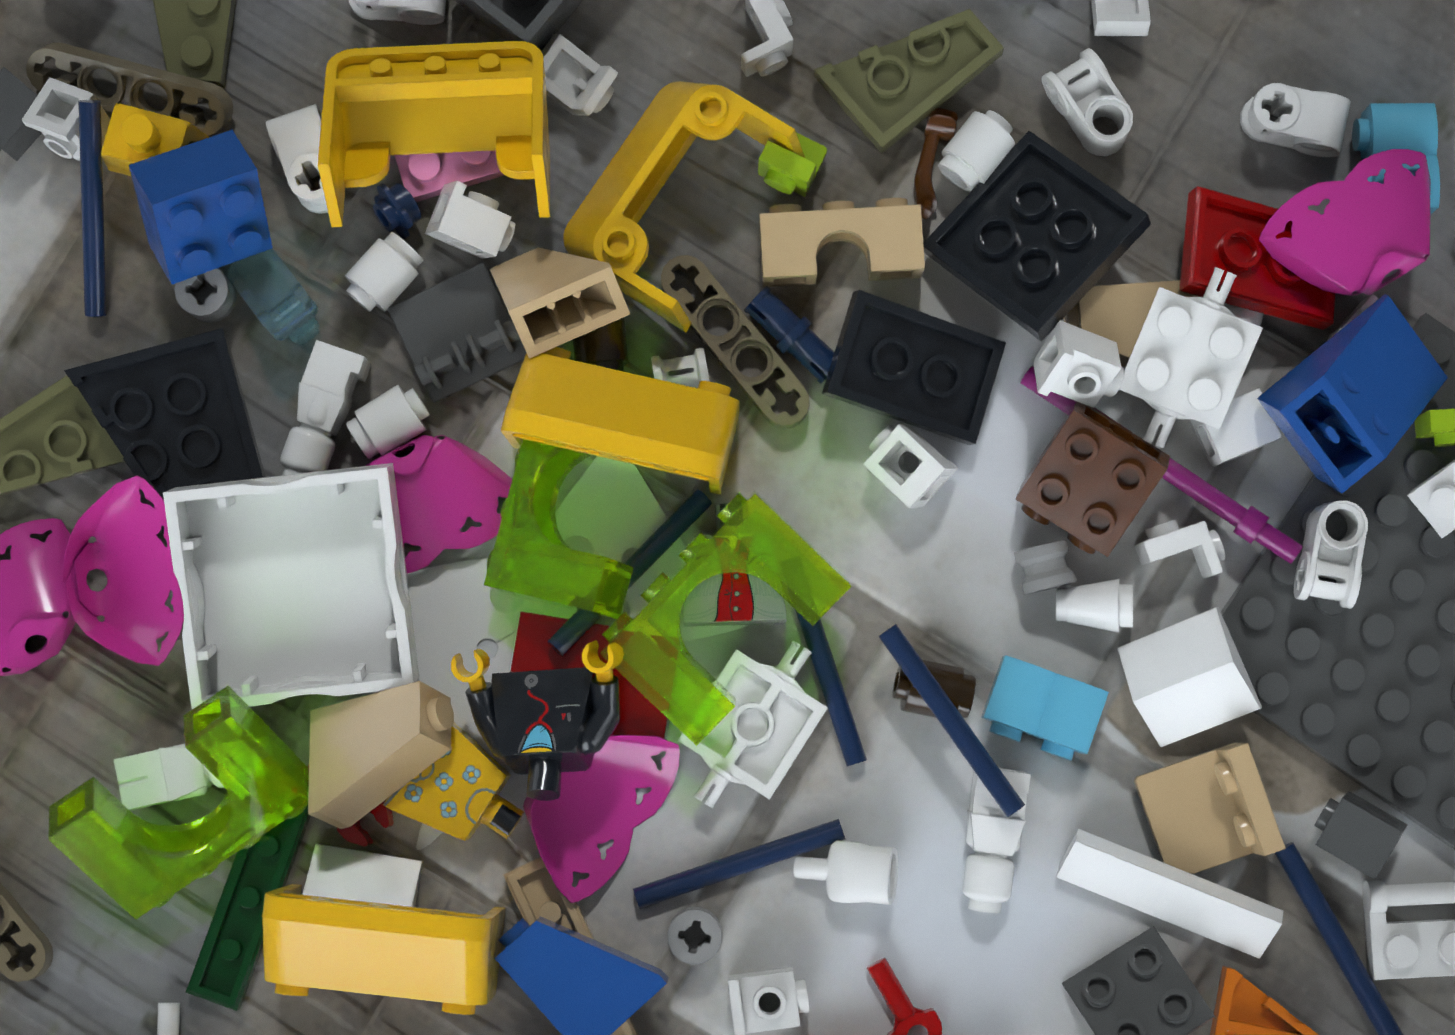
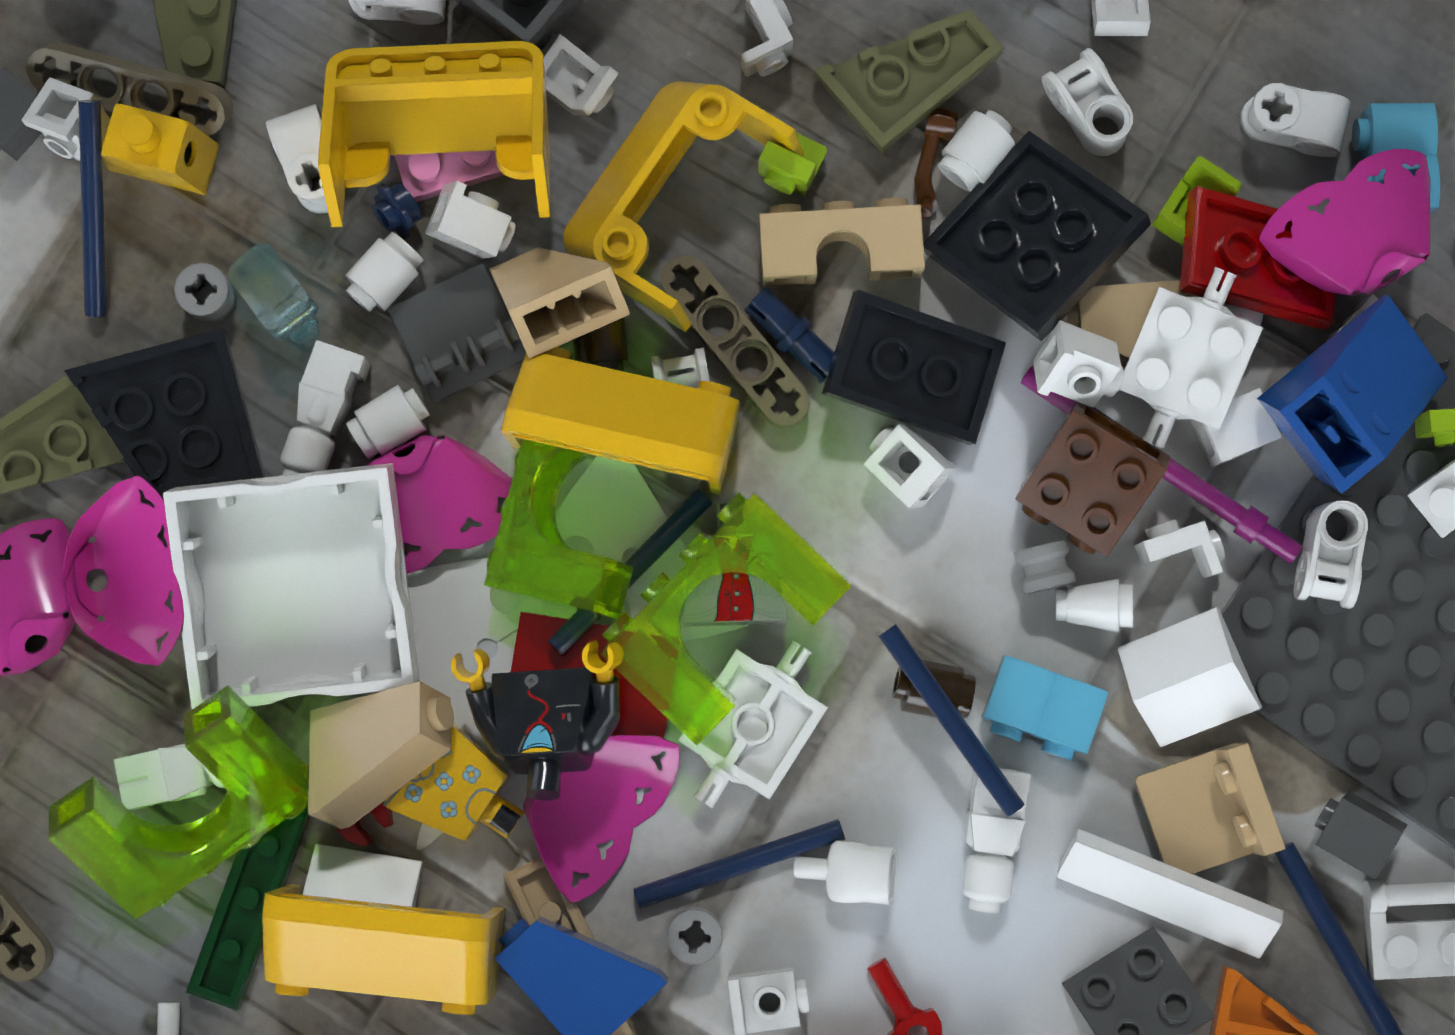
(201, 206): blue brick -> none
(833, 691): dark blue bar -> none
(1201, 173): none -> lime bracket

